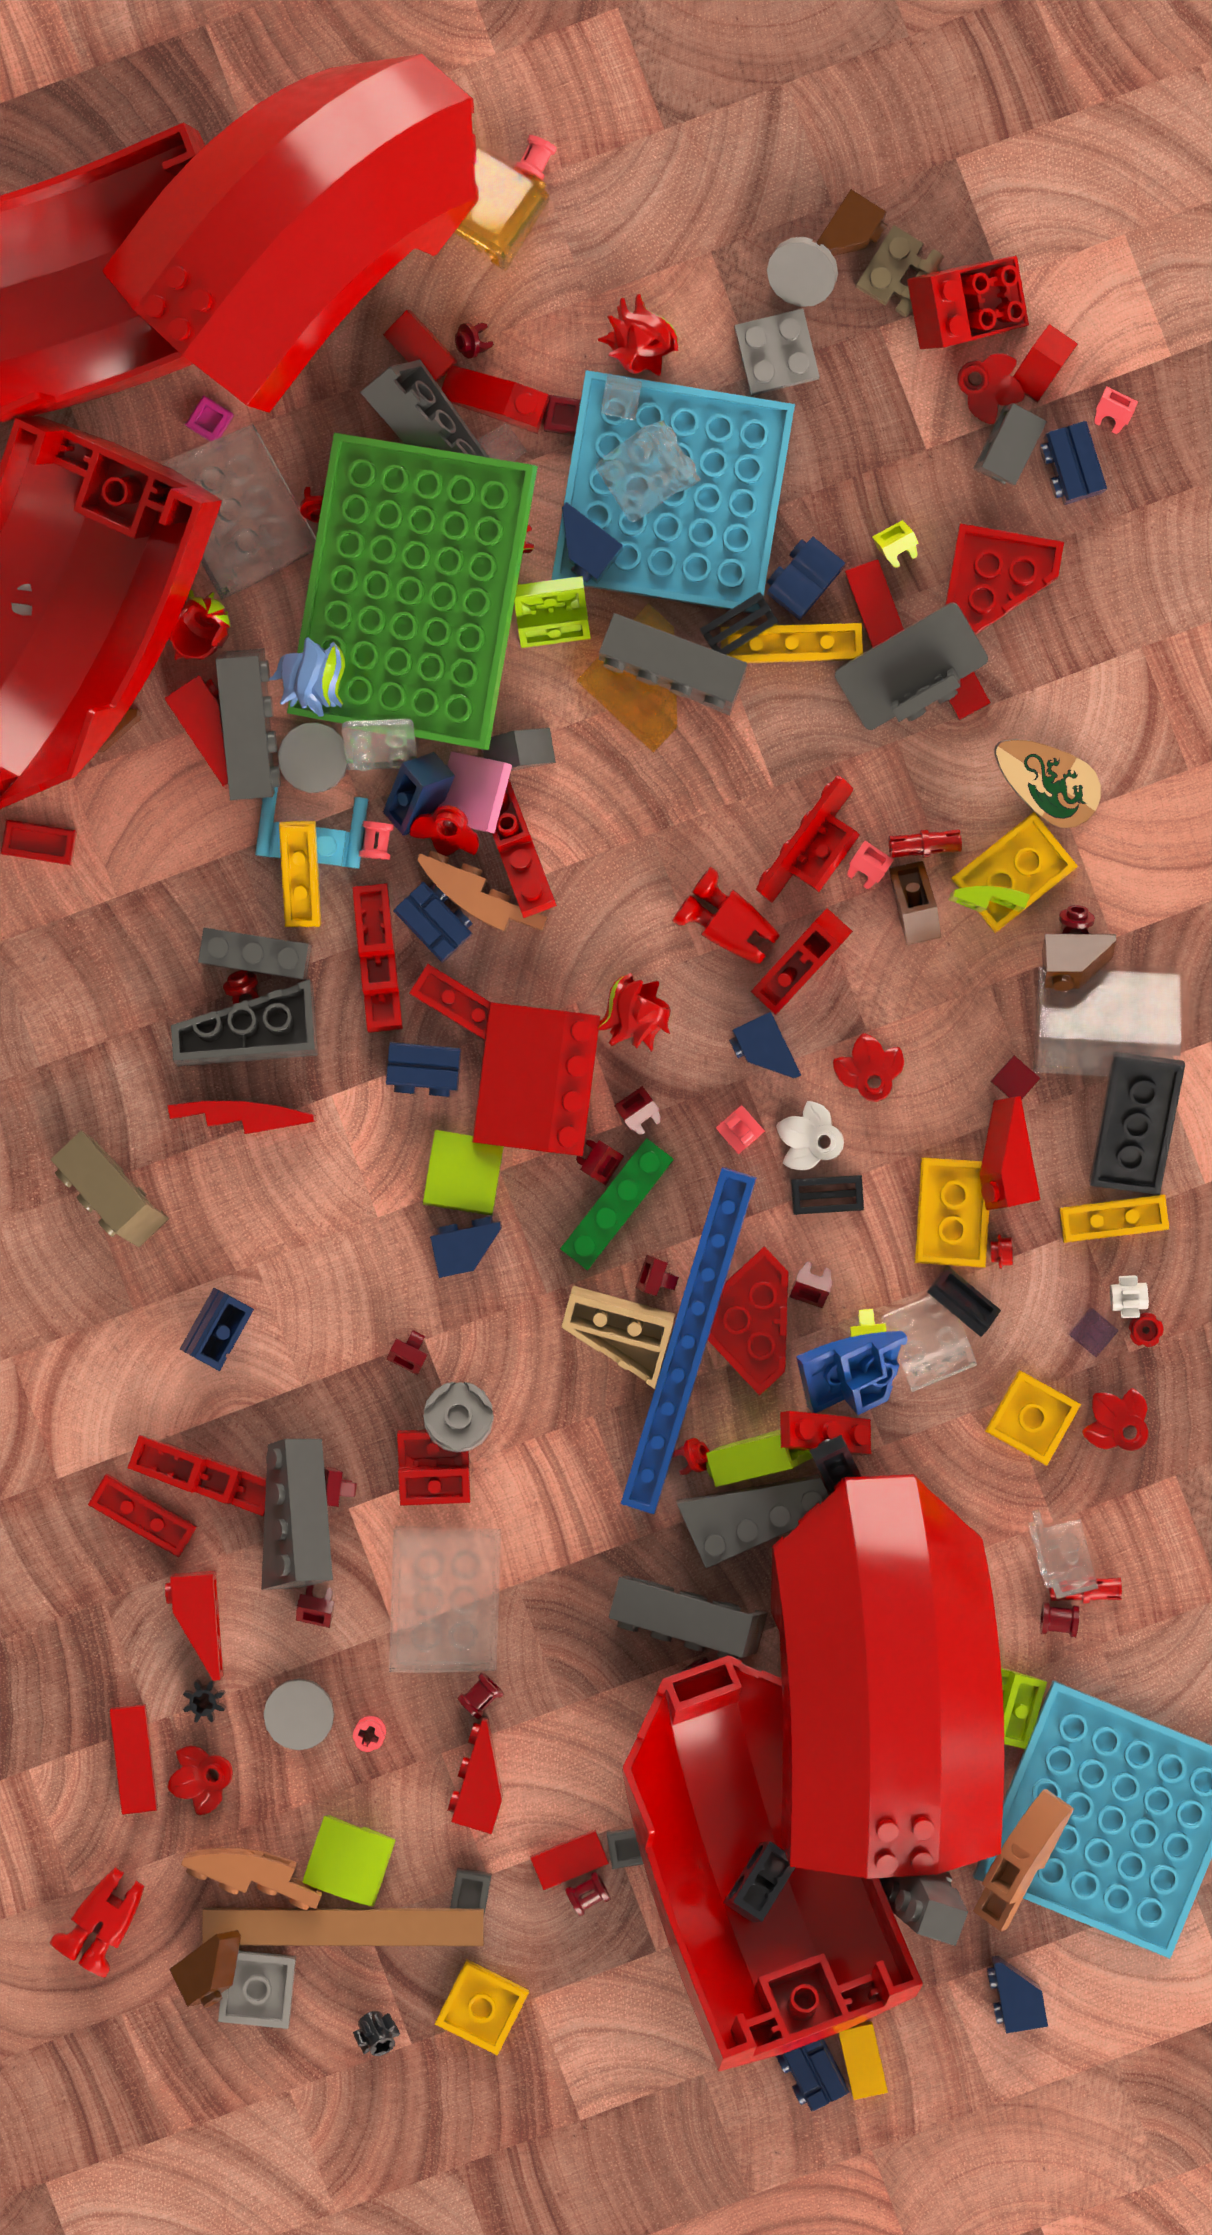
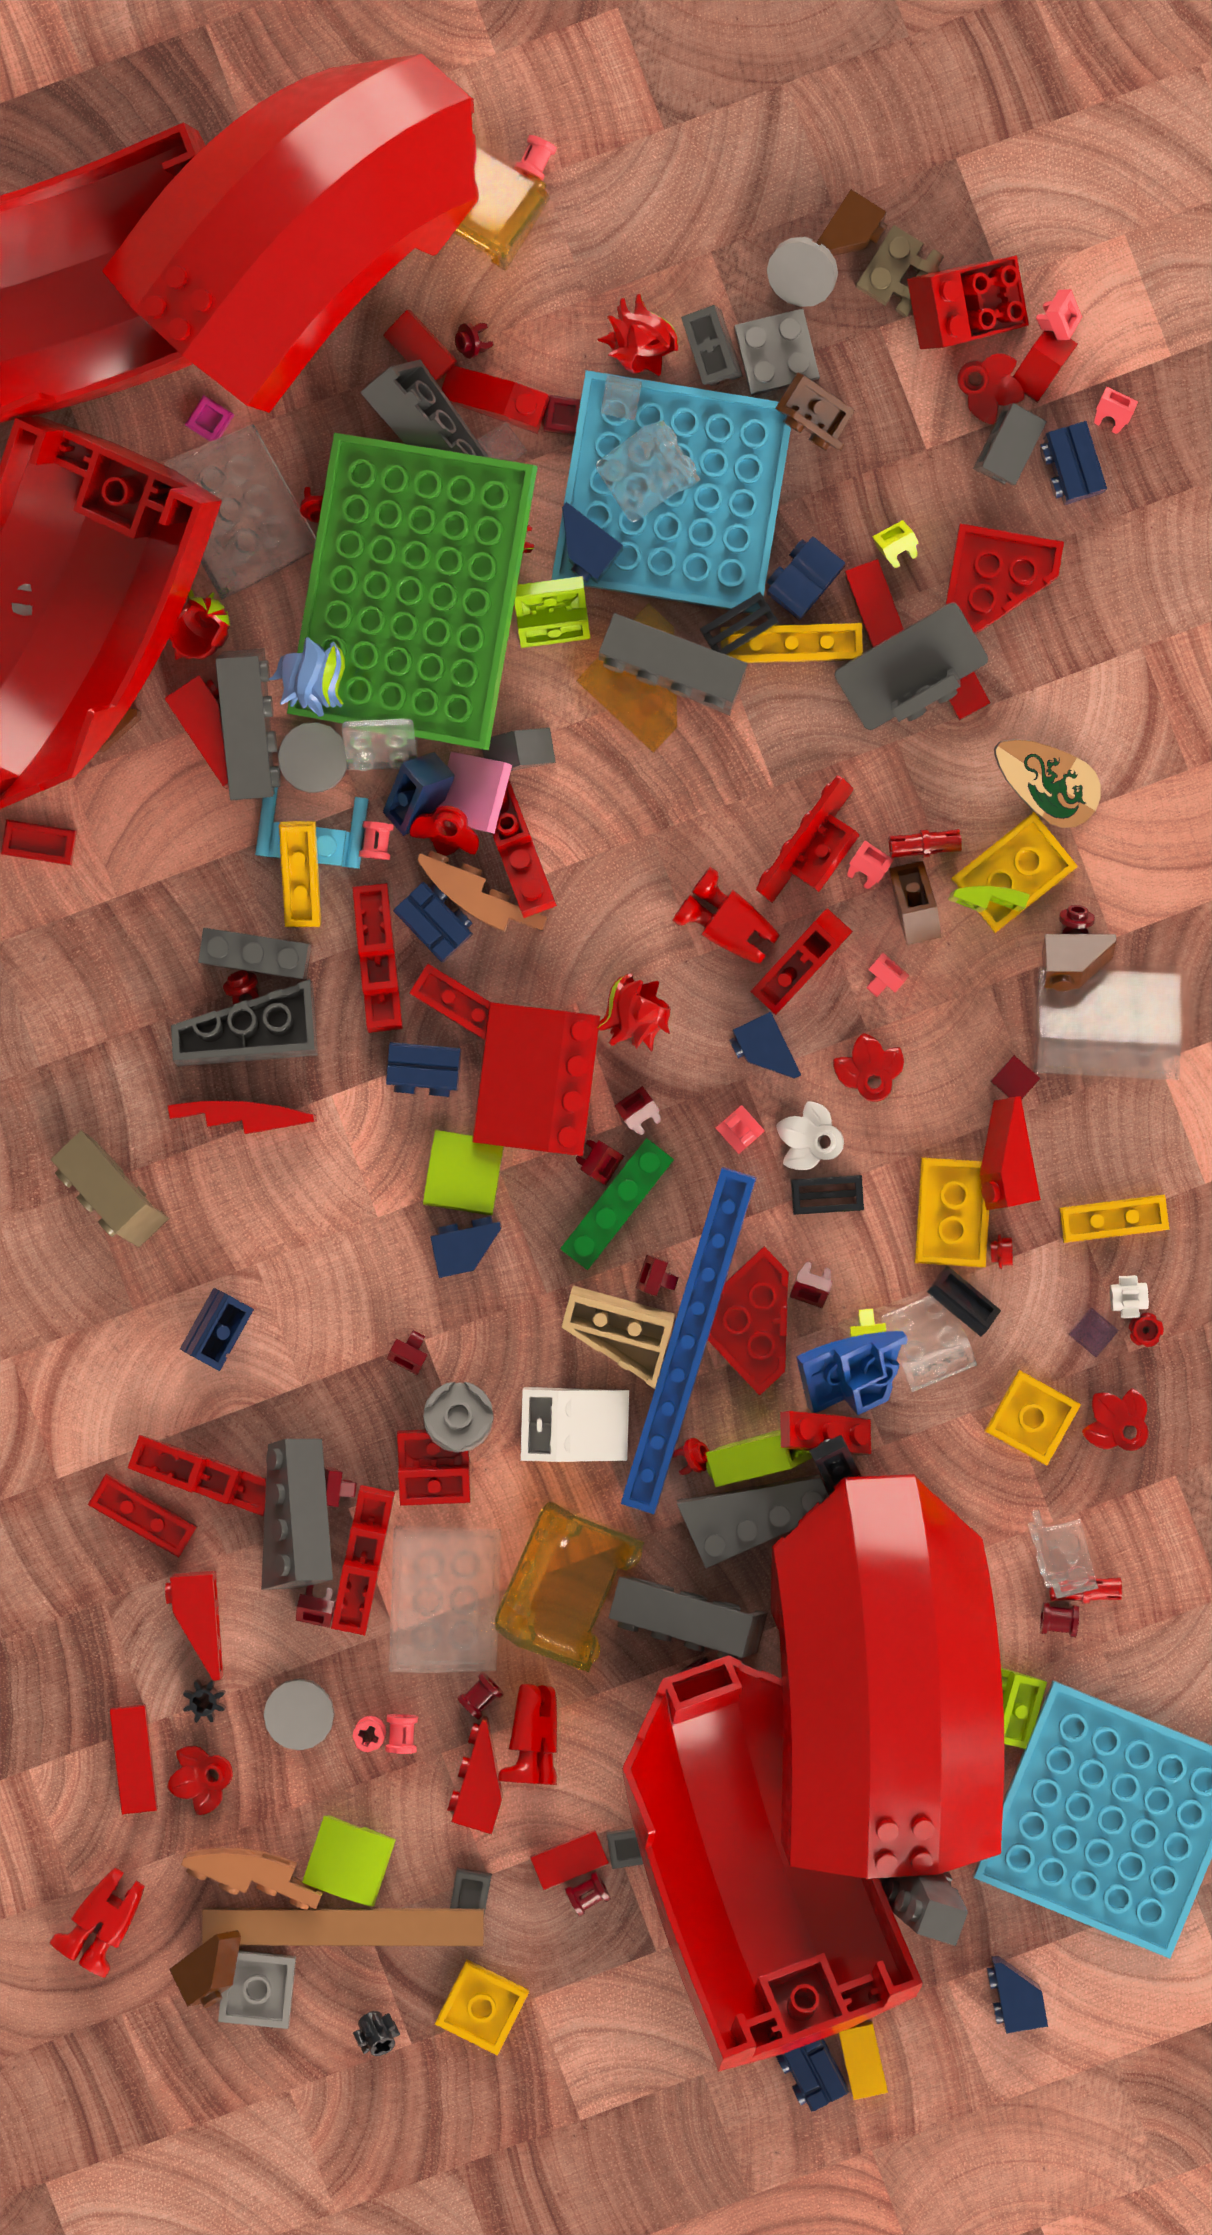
(362, 1560): none -> red slope
(401, 1733): none -> coral bush
(534, 1736): none -> red piece
(564, 1585): none -> clear yellow windscreen
(574, 1424): none -> white slope
(711, 345): none -> dark grey hinge
(760, 1882): black brick -> none
(816, 411): none -> reddish brown bracket
(886, 974): none -> coral tile
(1021, 1857): nougat slope -> none
(1061, 315): none -> coral tile
(1137, 1123): black tile -> none

